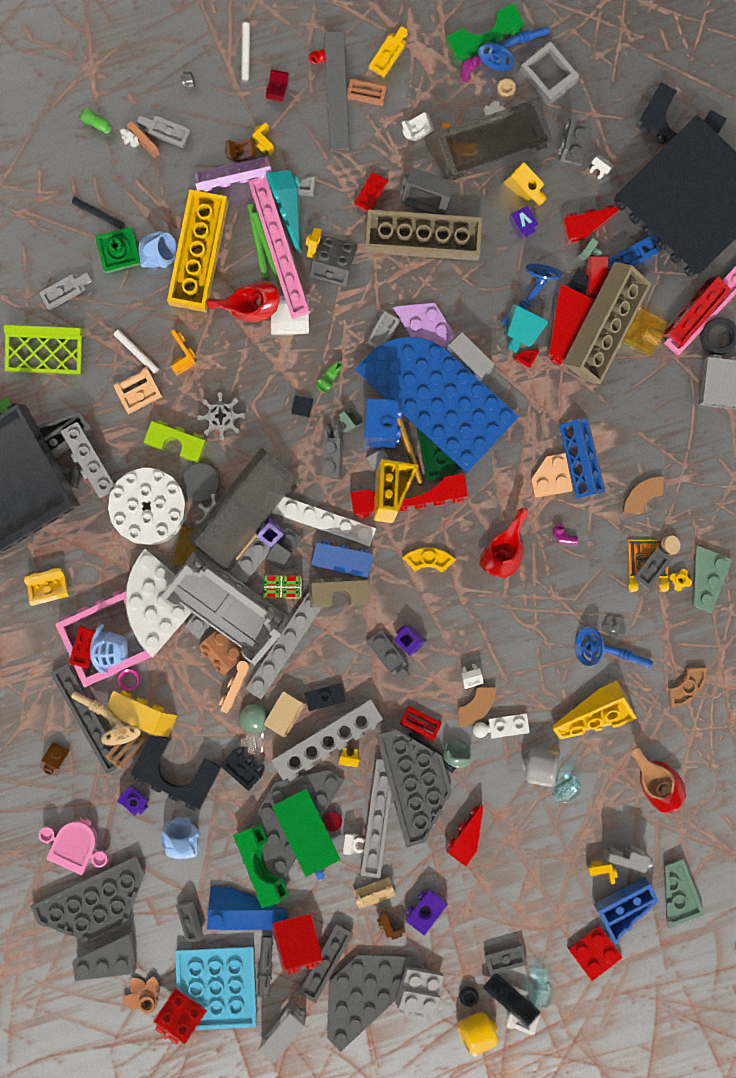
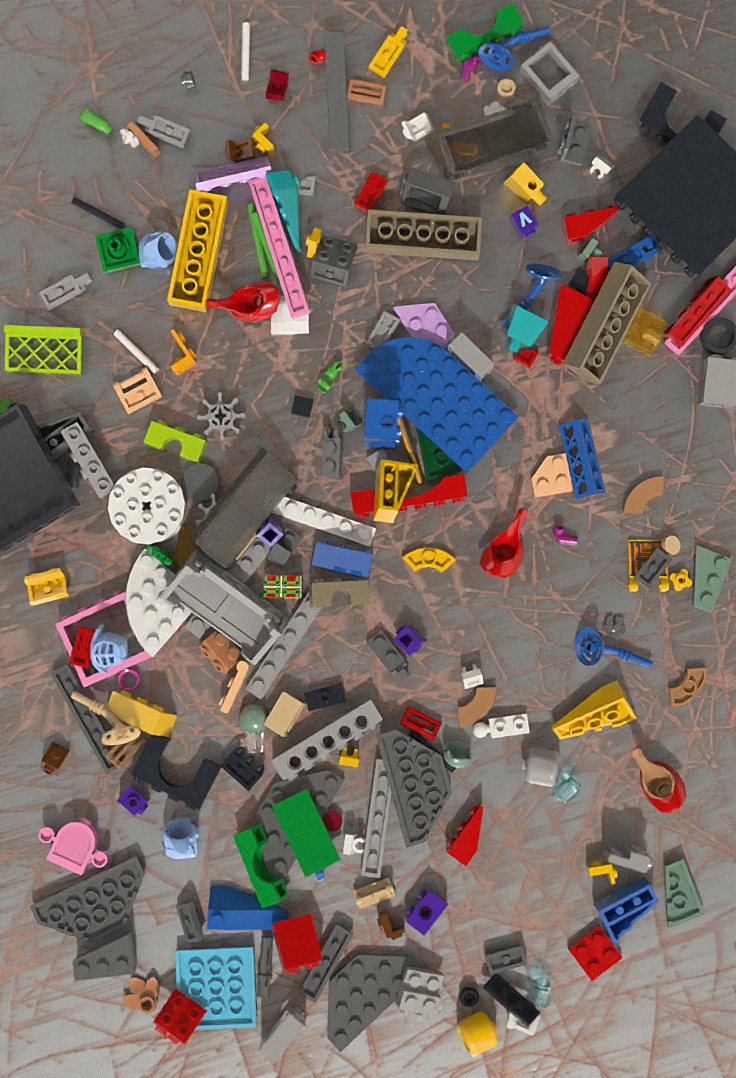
(160, 554): none -> green gear

